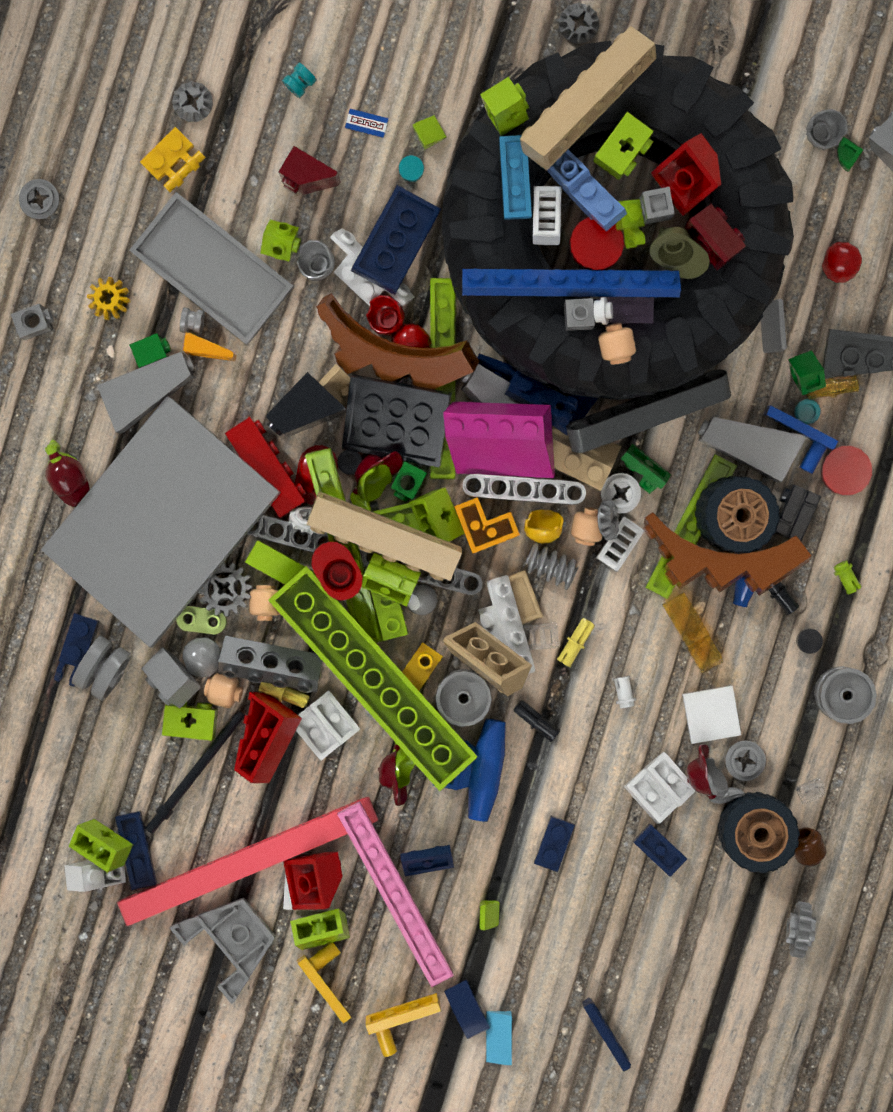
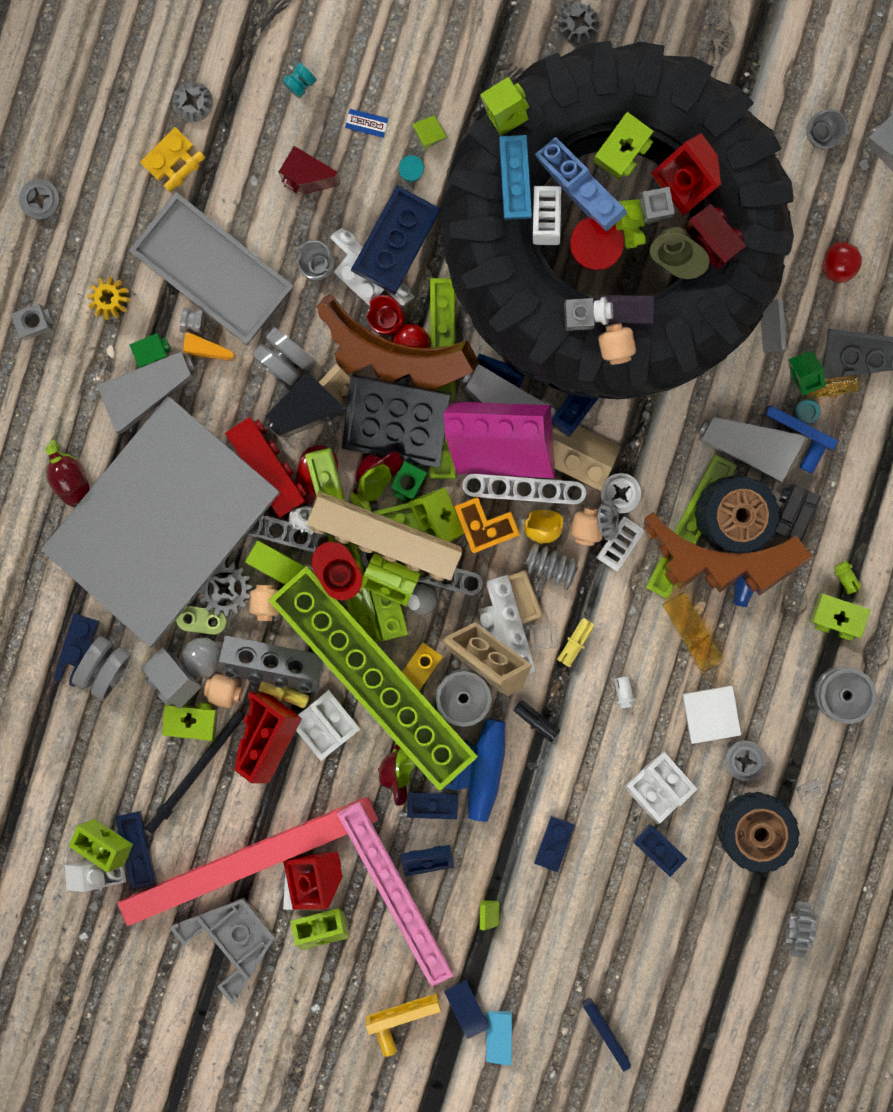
(280, 240): lime brick -> none
(283, 358): none -> light grey wheel
(311, 968): yellow piece -> none
(349, 461): black tile -> none
(432, 805): none -> dark blue plate
(529, 391): dark blue plate -> none
(570, 283): blue plate -> none
(588, 97): tan brick -> none
(648, 411): dark grey beam -> none
(652, 472): green hinge -> none
(709, 780): hair -> none
(783, 598): black axle -> none
(809, 641): black tile -> none
(811, 847): reddish brown head -> none
(846, 470): red tile -> none
(847, 153): green tile -> none
(854, 616): none -> lime brick

